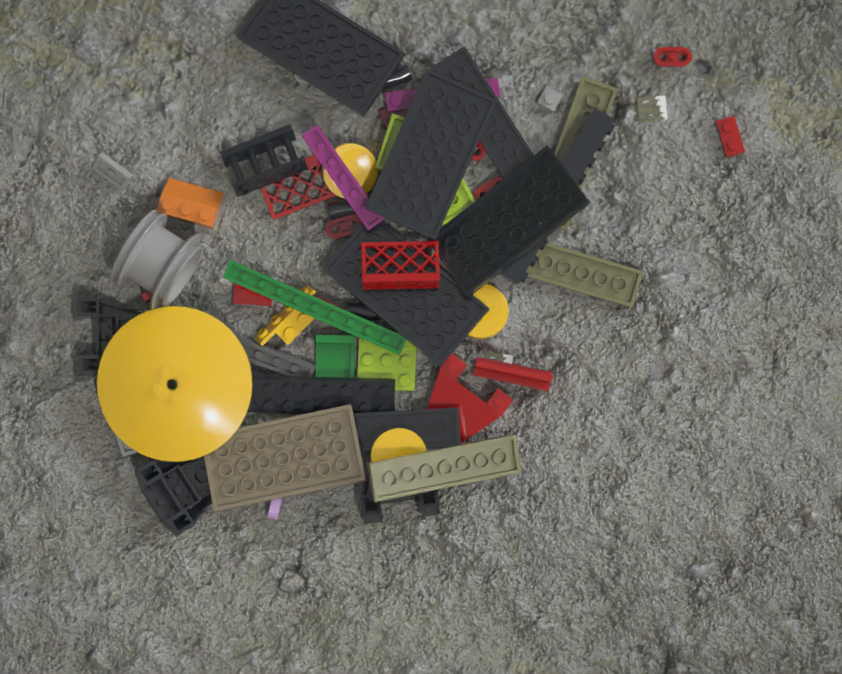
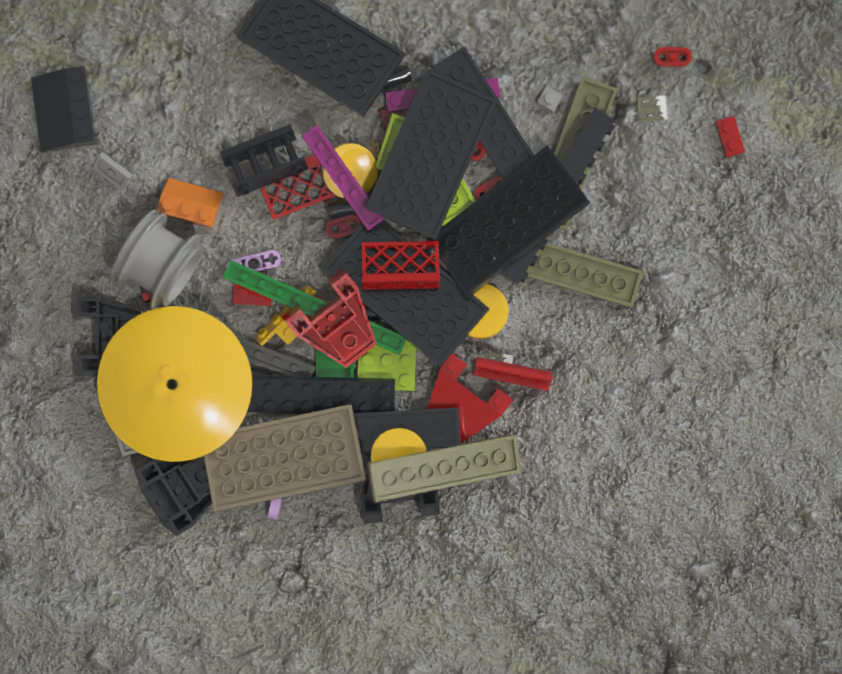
(64, 109): none -> black slope
(257, 256): none -> lavender beam
(339, 327): none -> red wedge

